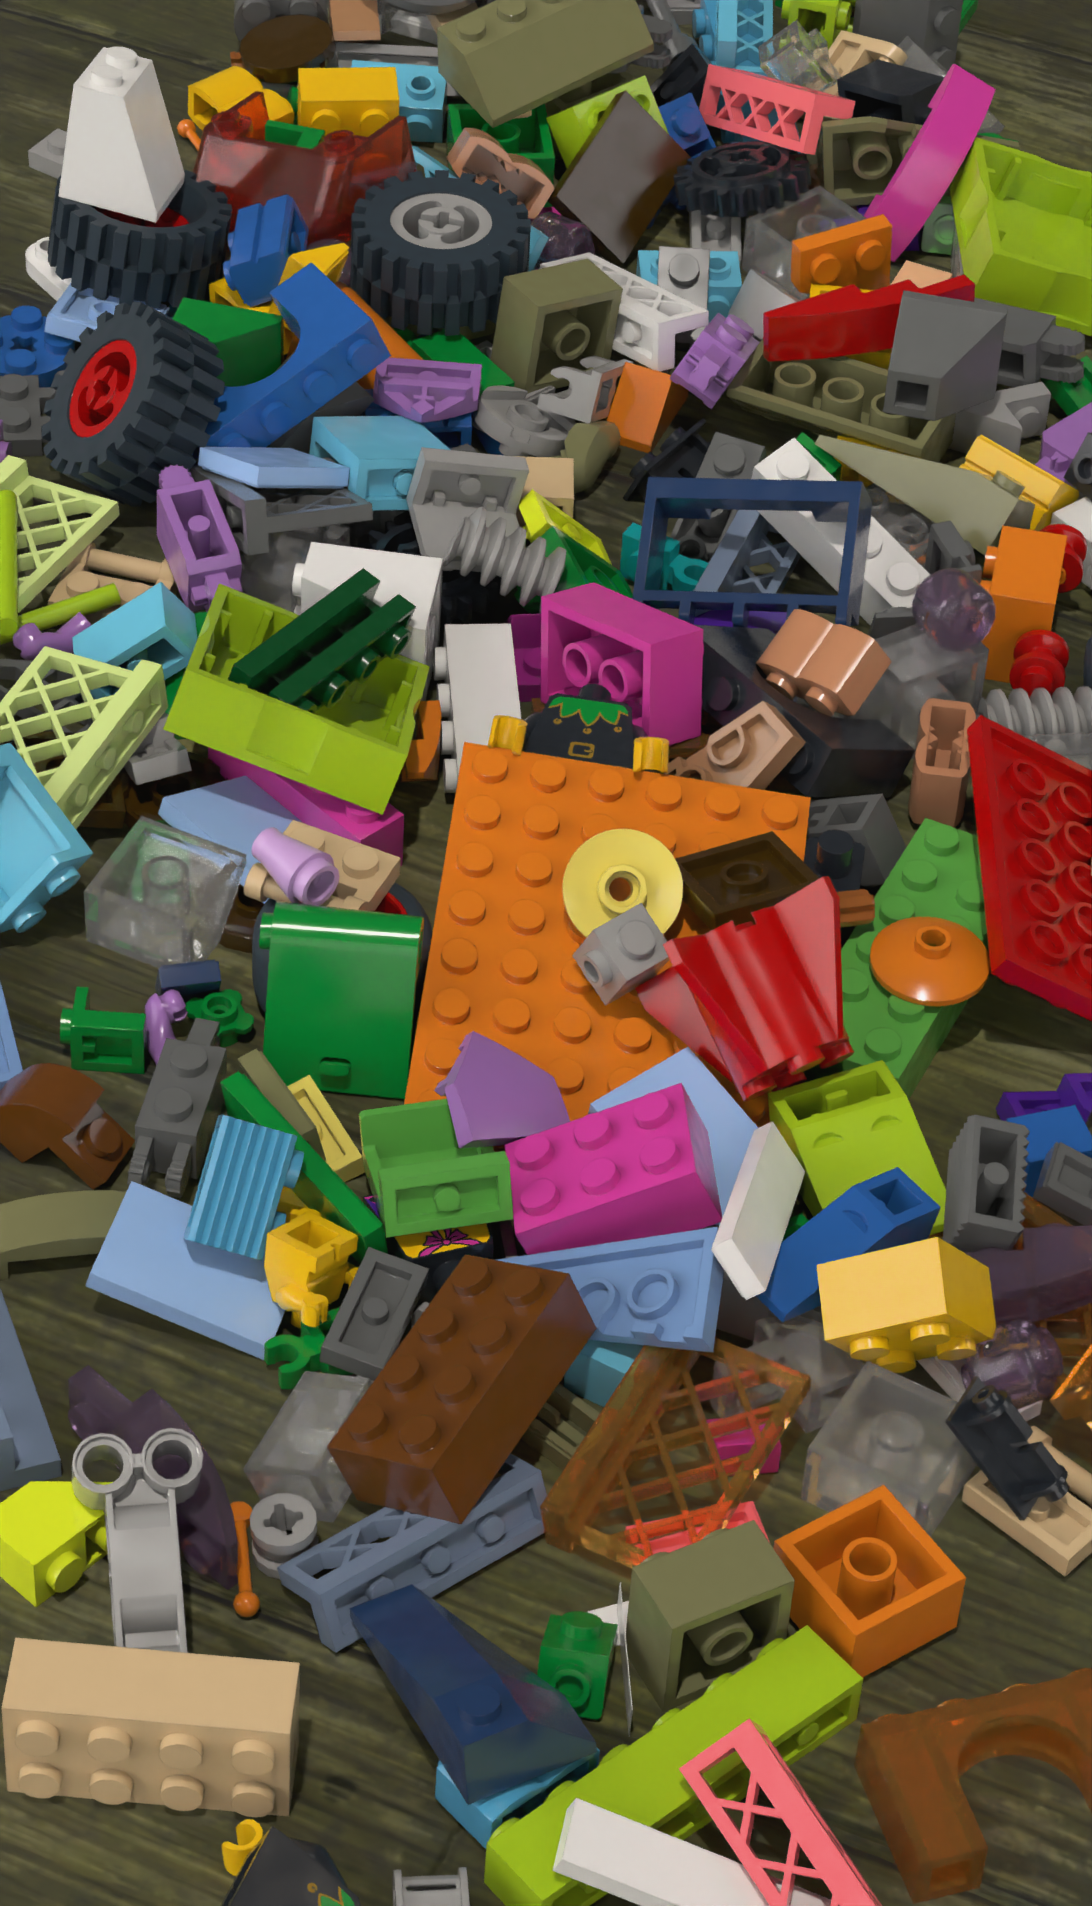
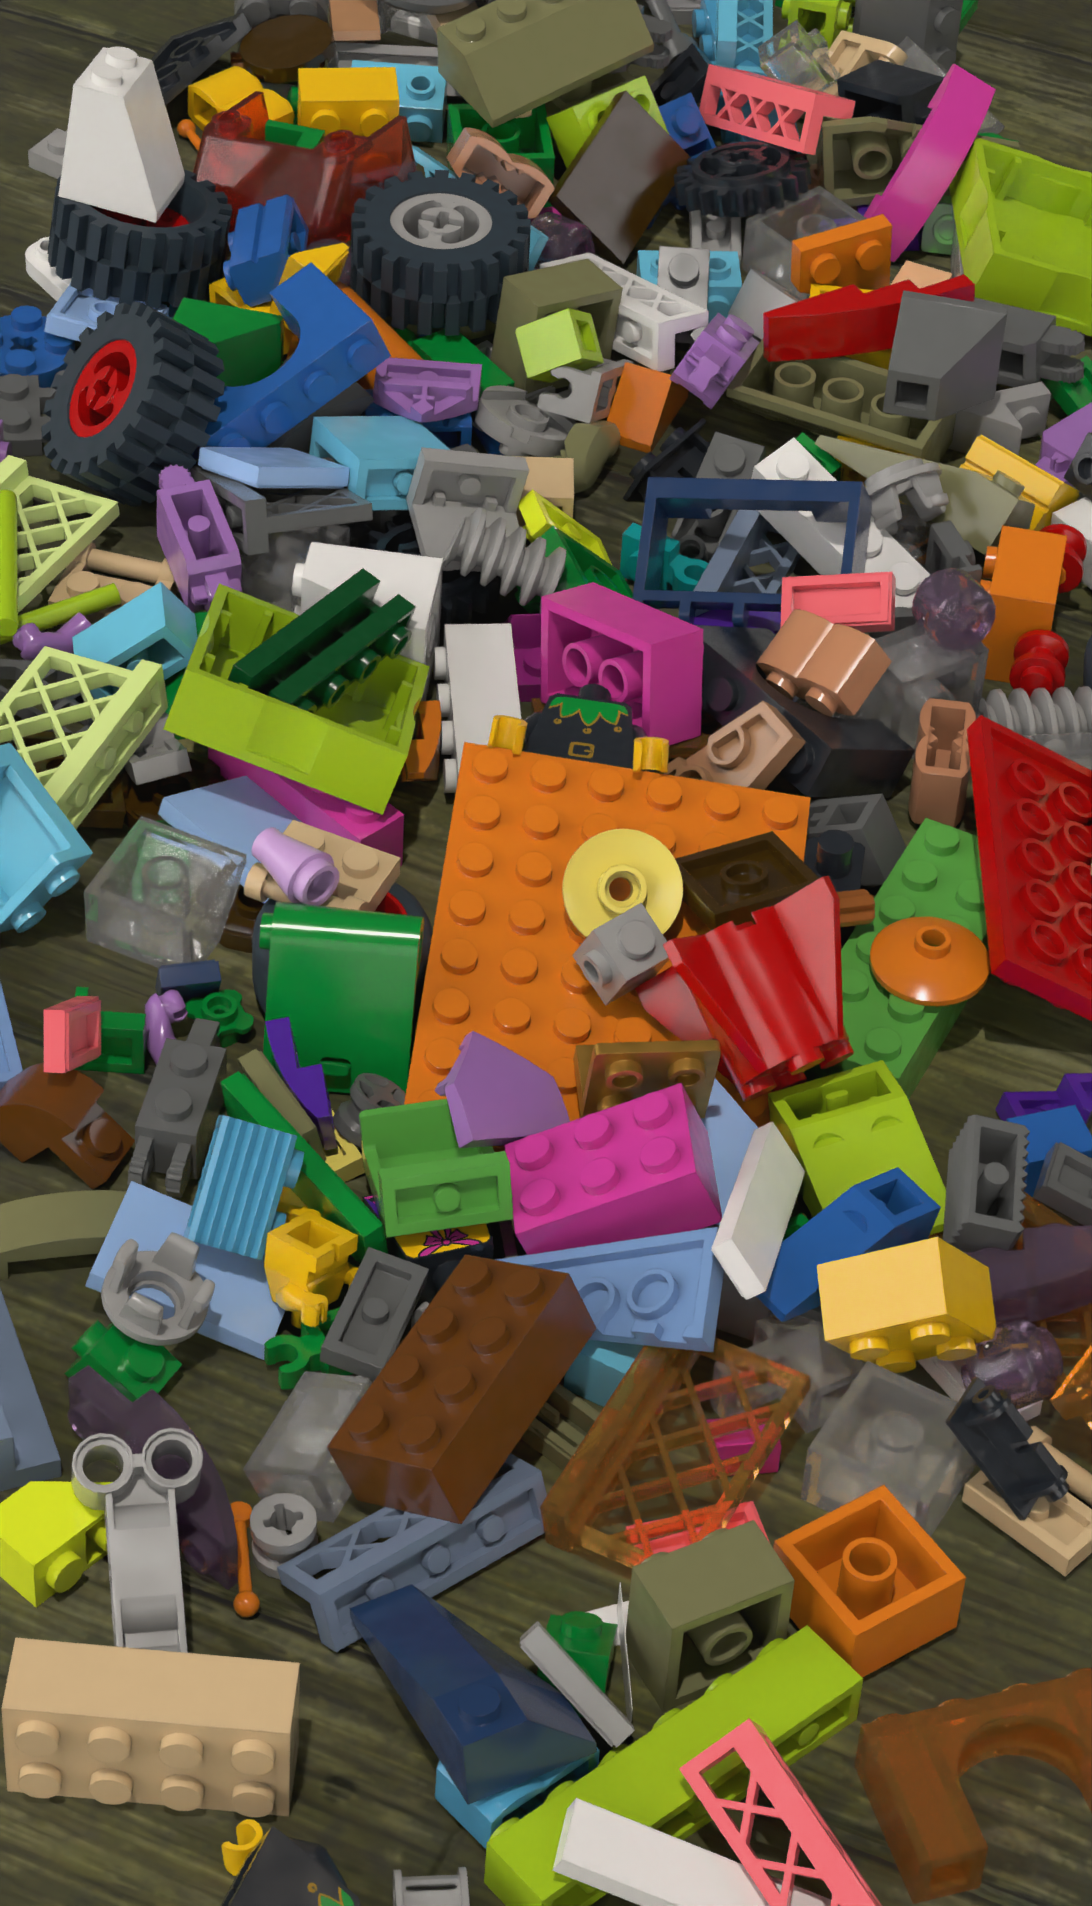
(72, 1033): none -> coral tile
(123, 1361): none -> green bracket
(167, 1270): none -> light grey piece
(194, 51): none -> black wing
(305, 1083): none -> dark purple slope
(366, 1093): none -> dark grey wheel
(558, 341): none -> lime panel
(575, 1685): none -> light grey tile
(628, 1070): none -> pearl gold bracket
(852, 600): none -> coral tile
(909, 478): none -> light grey piece

